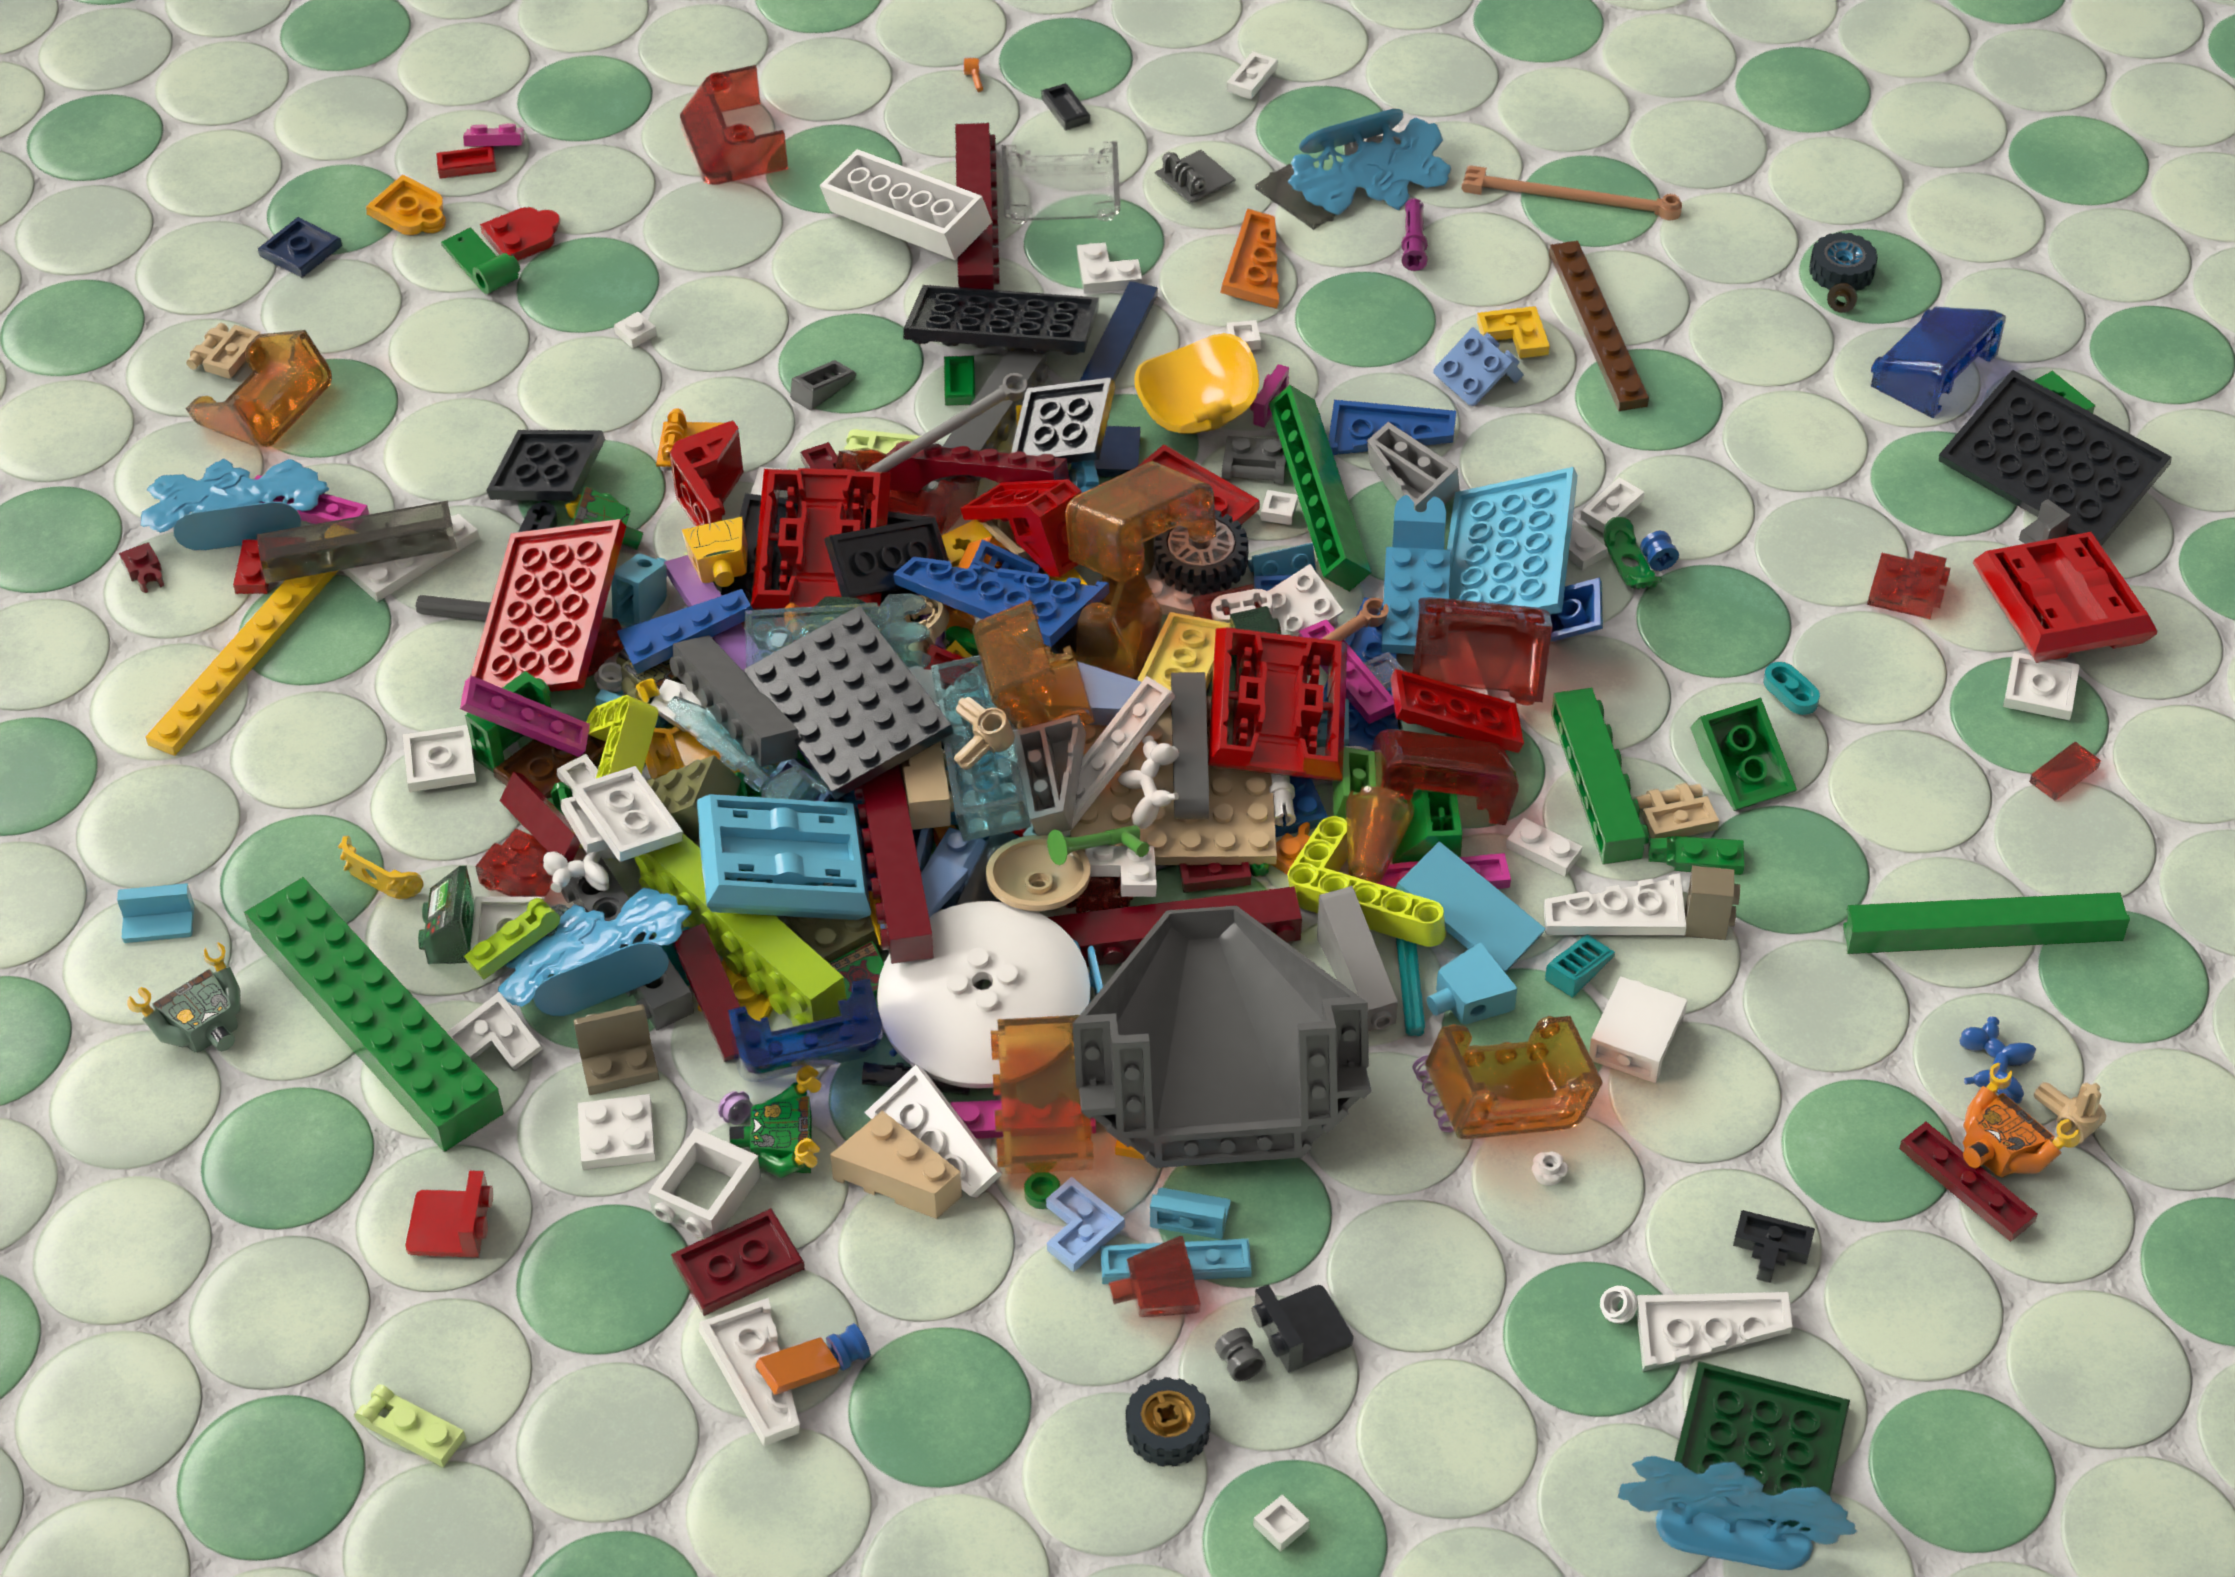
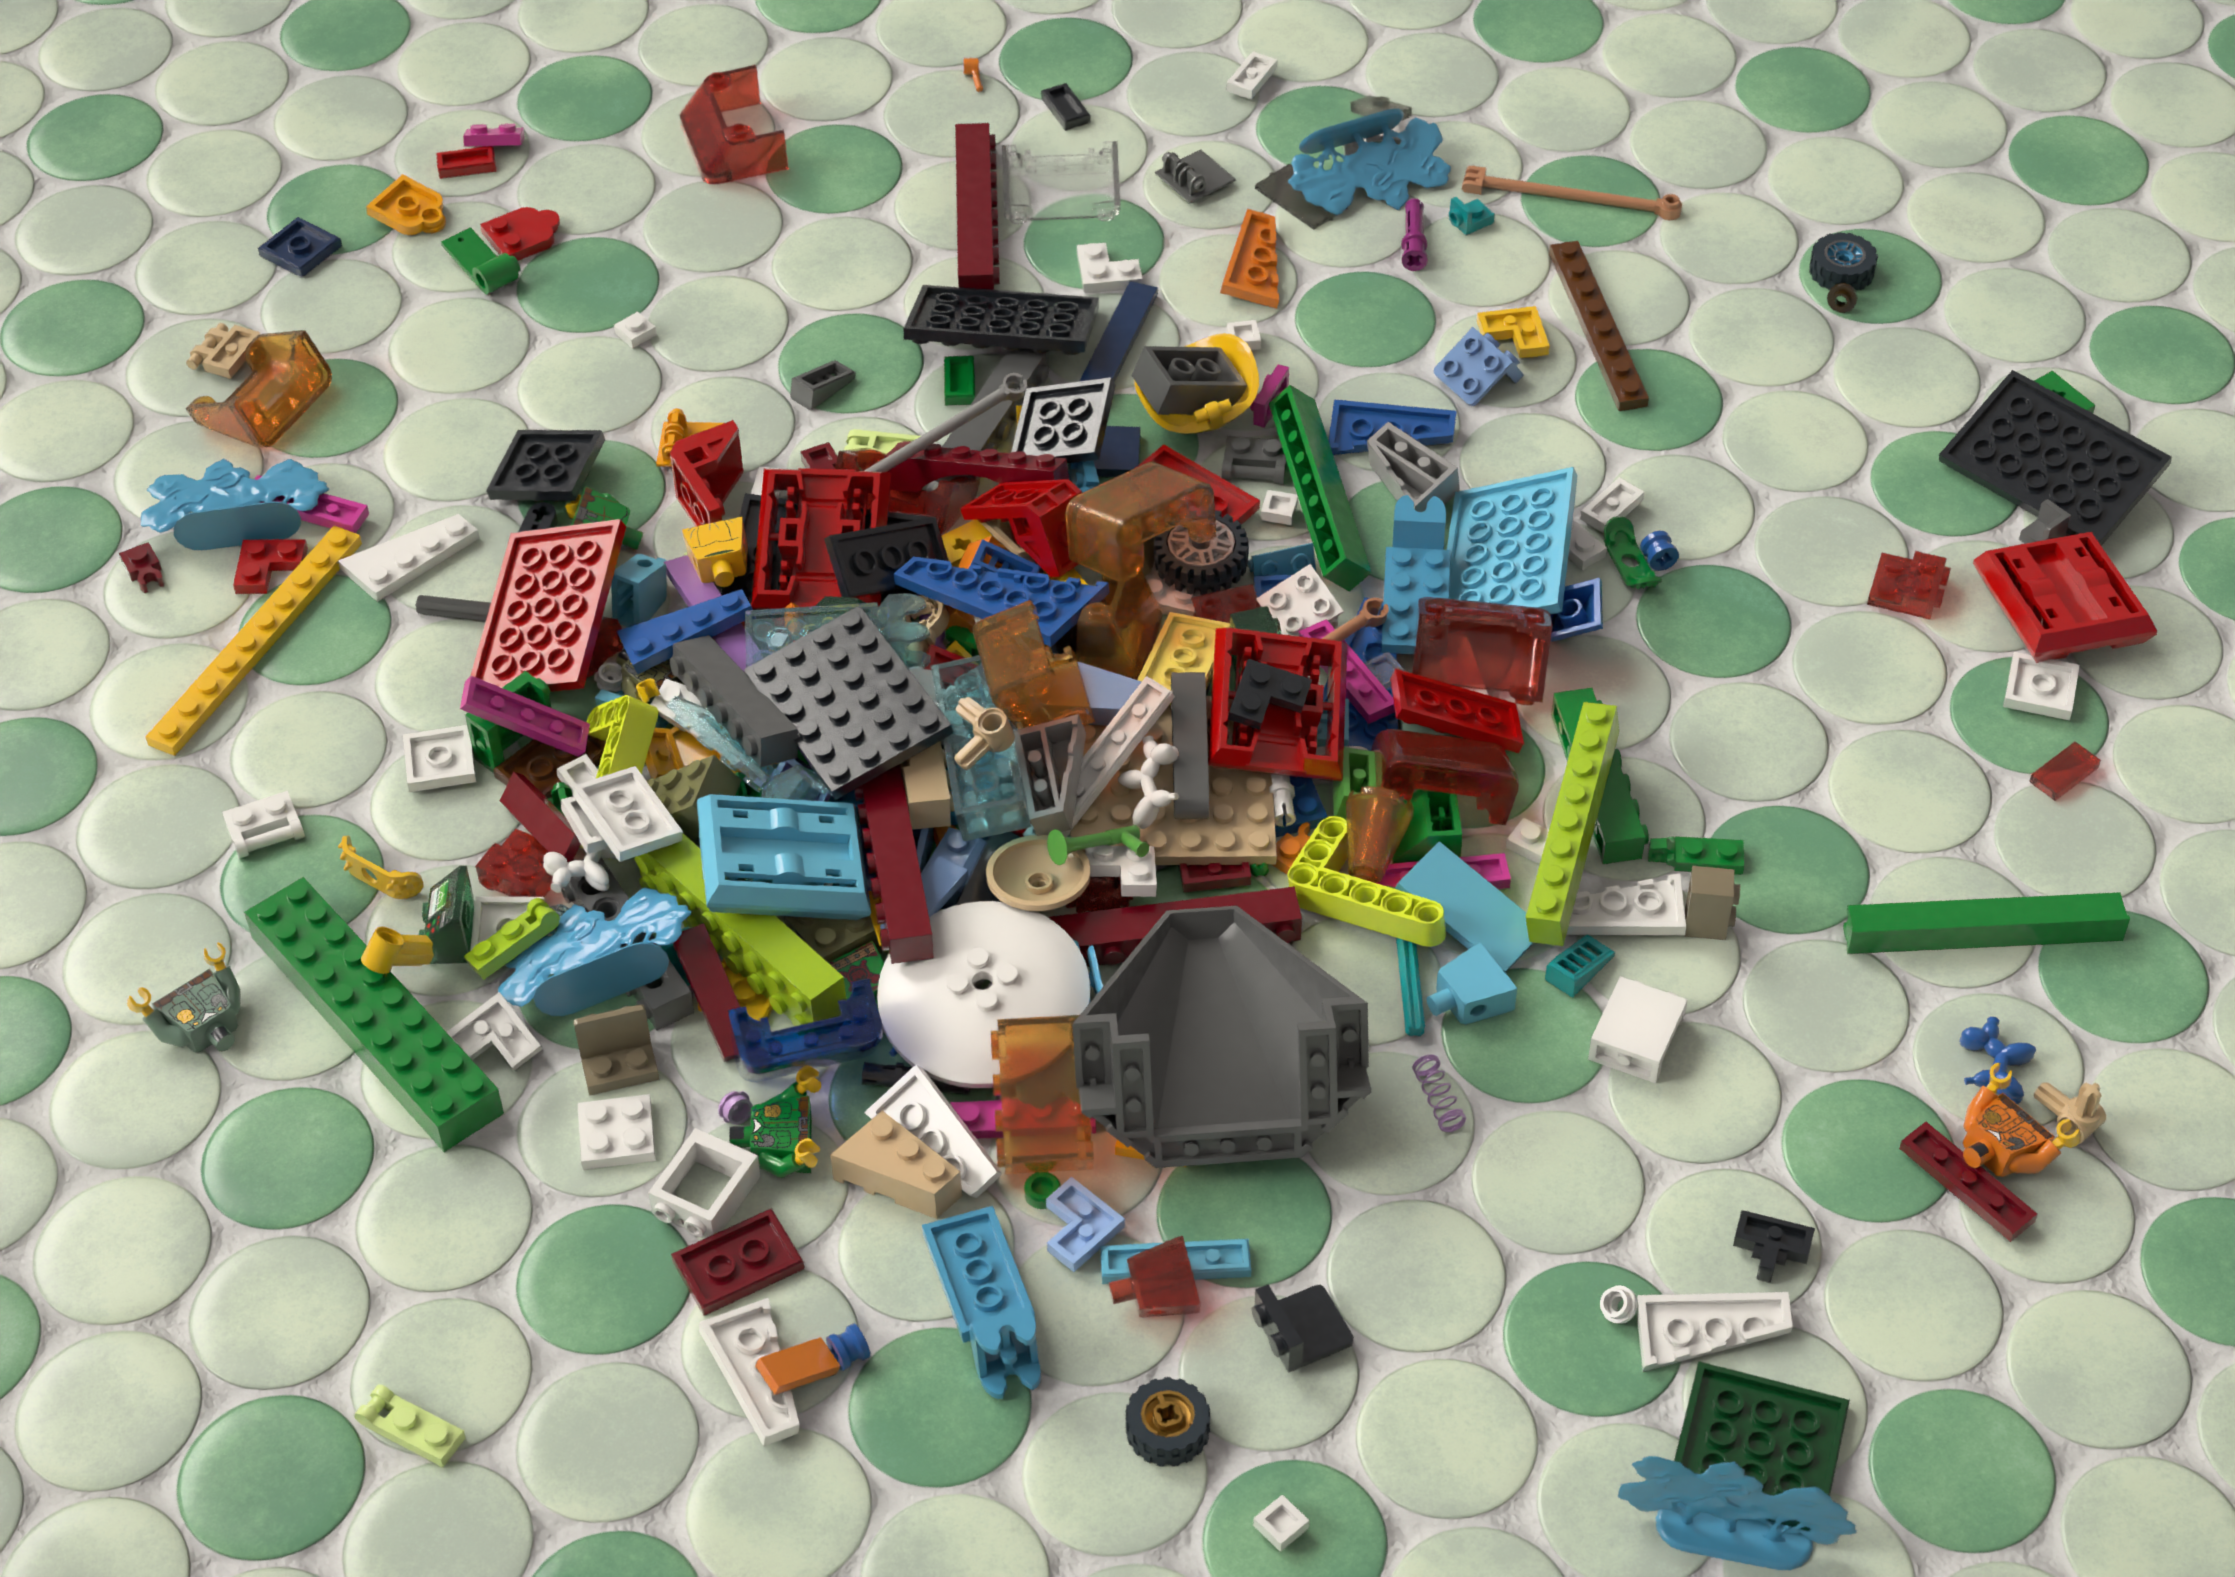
(156, 912): medium azure panel -> none
(263, 823): none -> white plate
(356, 541): clear smoke brick -> none
(391, 949): none -> yellow piece
(449, 1220): red bracket -> none
(906, 204): white brick -> none
(986, 1297): none -> dark azure hinge
(1186, 378): none -> dark grey brick
(1189, 1213): medium azure panel -> none
(1239, 602): white beam -> none
(1242, 1358): dark grey wheel -> none
(1266, 685): none -> black plate
(1354, 955): light grey slope -> none
(1370, 105): none -> clear smoke plate
(1469, 216): none -> teal bracket
(1514, 1085): clear orange windscreen -> none
(1549, 1175): white plate -> none
(1572, 824): none -> lime brick
(1683, 818): tan plate -> none
(1743, 754): green slope -> none
(1793, 690): teal plate -> none
(1935, 354): clear blue windscreen -> none

